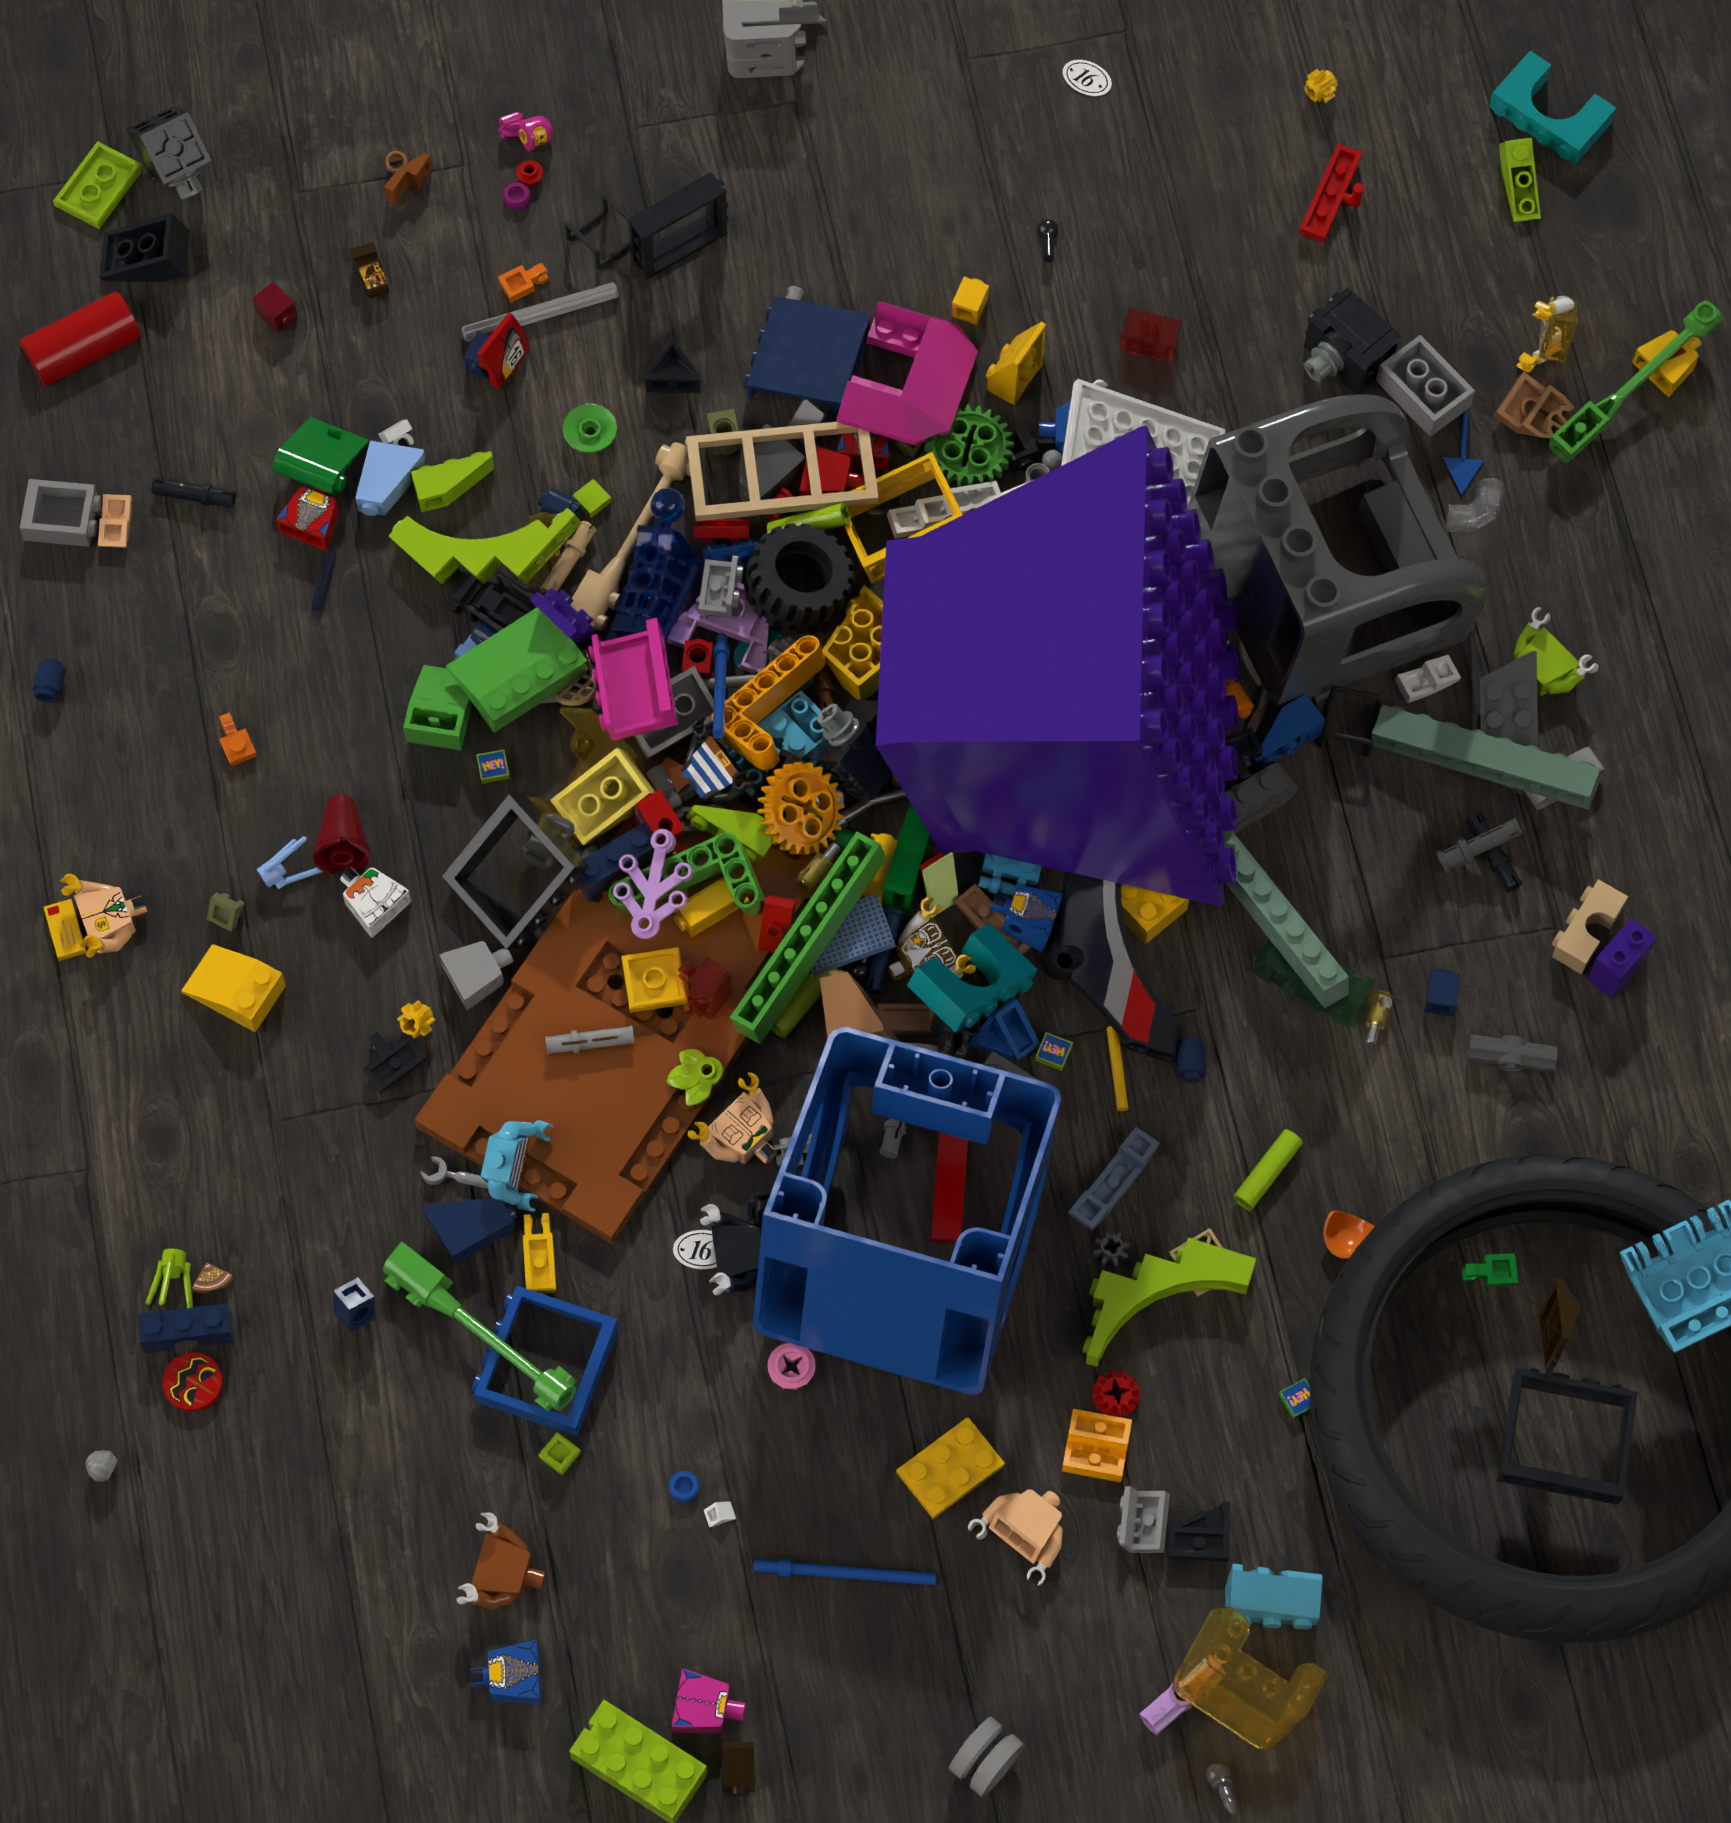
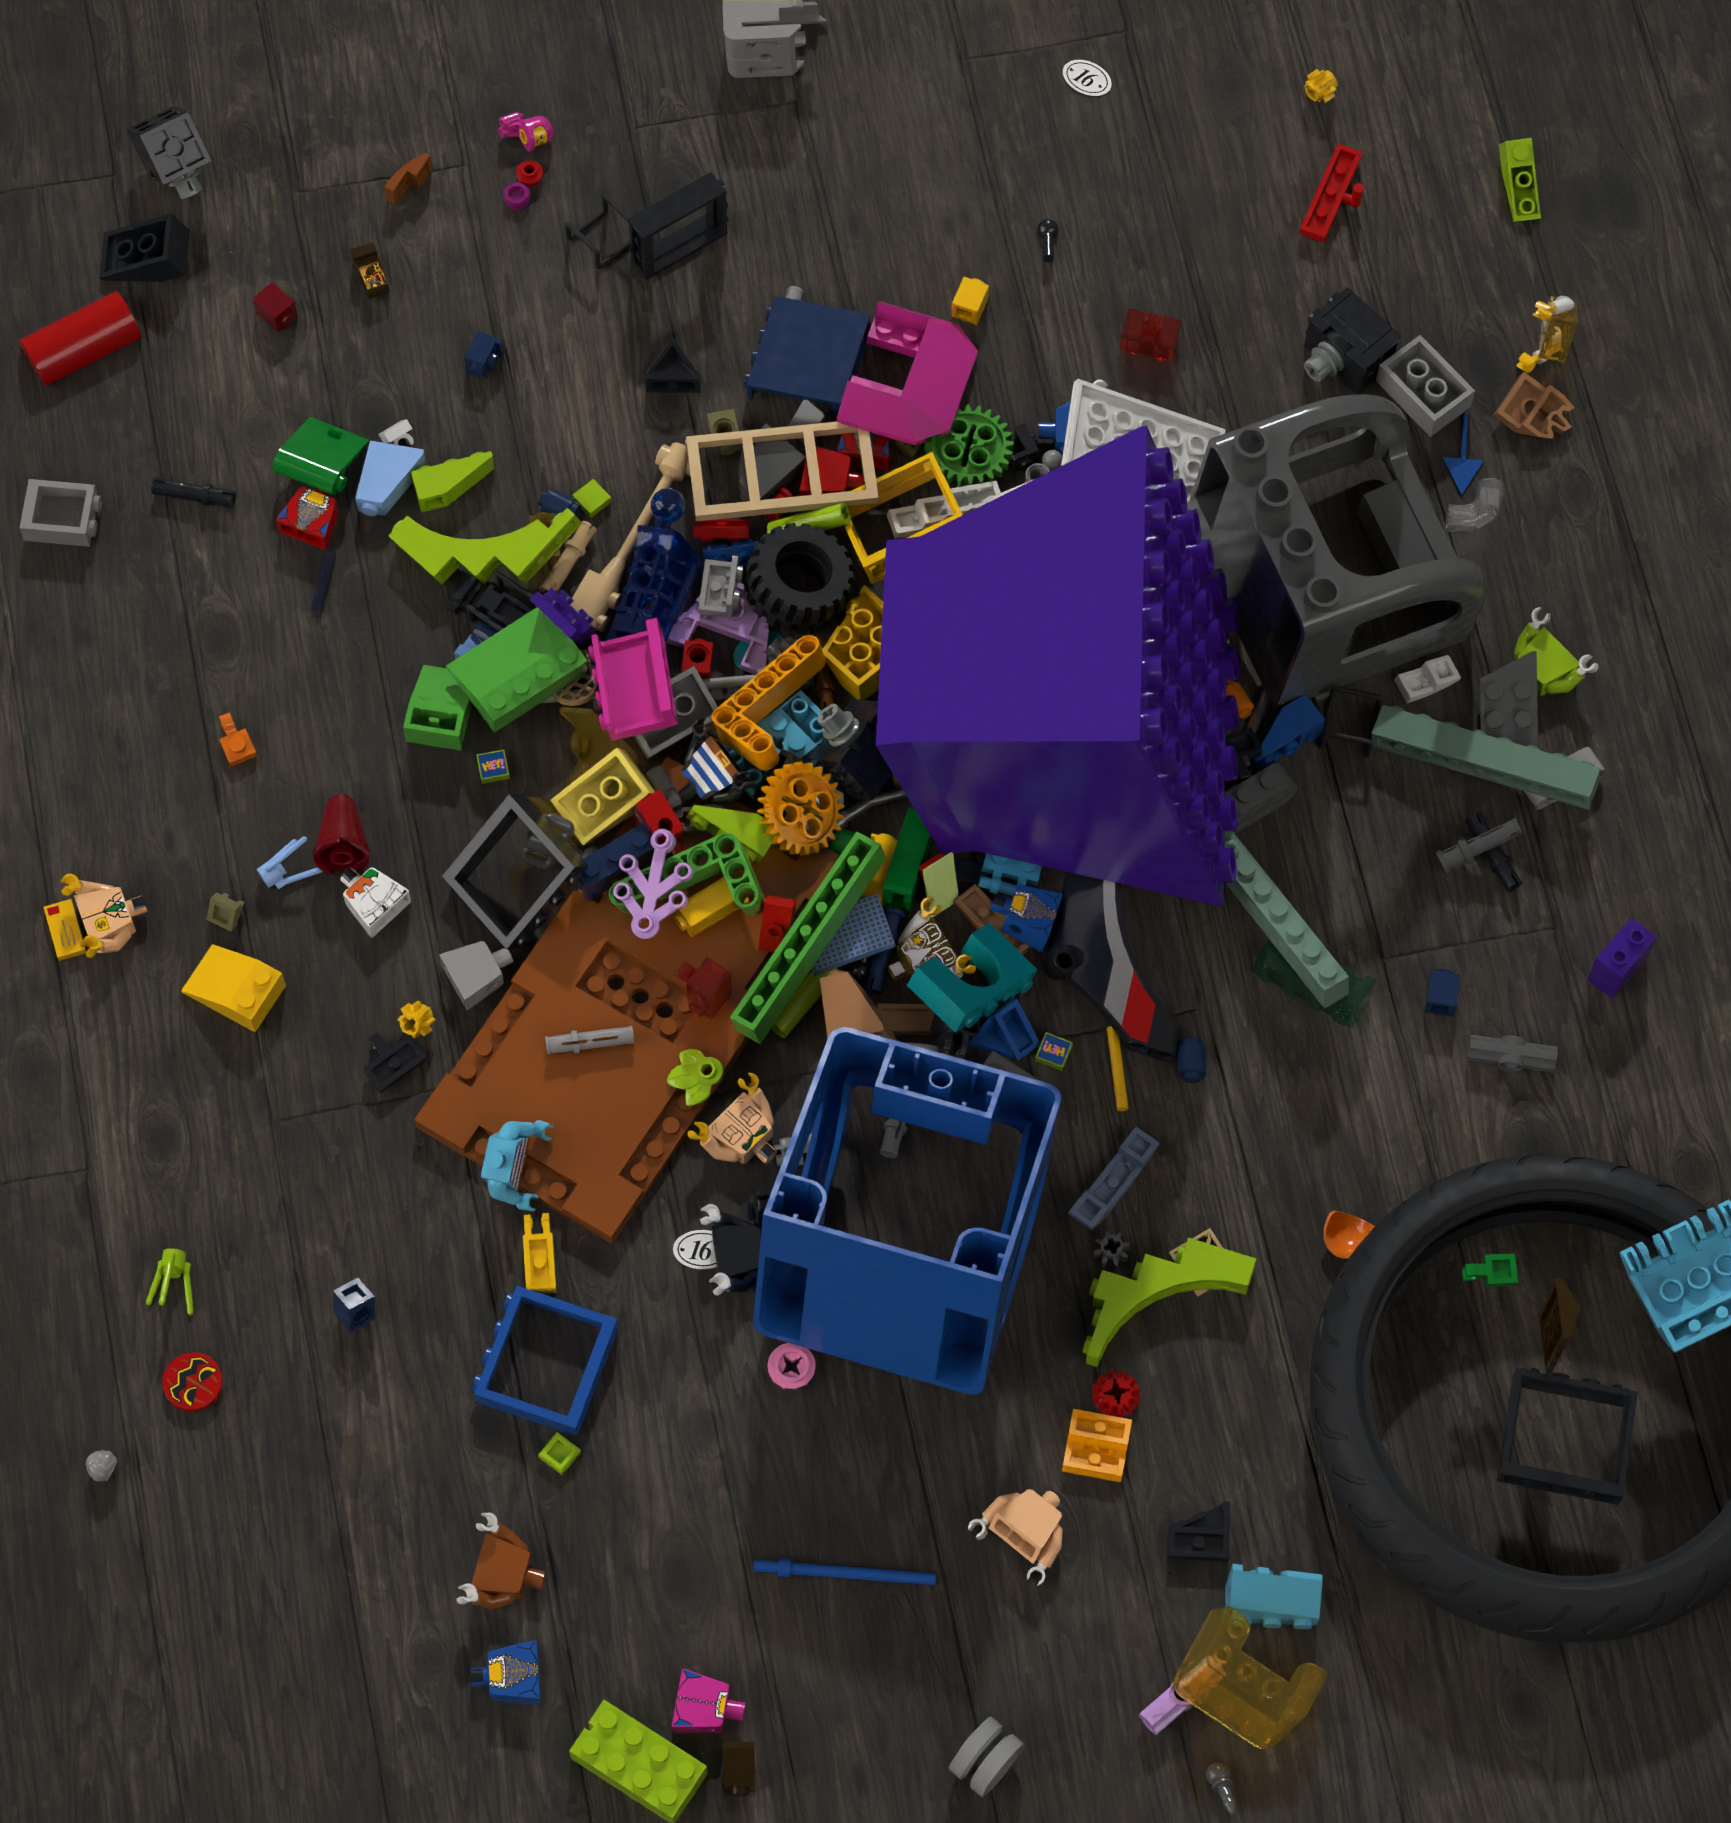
(49, 680): dark blue brick -> none
(98, 185): lime tile -> none
(115, 521): light nougat slope -> none
(165, 1328): dark blue arch -> none
(211, 1279): medium nougat tile -> none
(394, 158): medium nougat hinge -> none
(430, 1287): bright green bar -> none
(461, 1177): light grey piece -> none
(470, 1225): dark blue slope -> none
(503, 350): red slope -> none
(520, 283): orange plate -> none
(546, 309): light grey axle -> none
(589, 418): bright green dish -> none
(654, 980): yellow plate -> none
(684, 1486): blue tile -> none
(719, 1513): white piece -> none
(721, 655): blue bar -> none
(817, 869): clear yellow piece -> none
(949, 1188): red tile -> none
(950, 1468): yellow plate -> none
(1017, 364): yellow slope -> none
(1143, 1520): light grey bracket -> none
(1149, 911): yellow brick -> none
(1267, 1170): lime piece -> none
(1297, 1398): tile -> none
(1378, 1014): clear yellow piece -> none
(1568, 136): teal arch -> none
(1594, 418): bright green bar -> none
(1600, 906): tan arch -> none
(1676, 368): yellow torso -> none

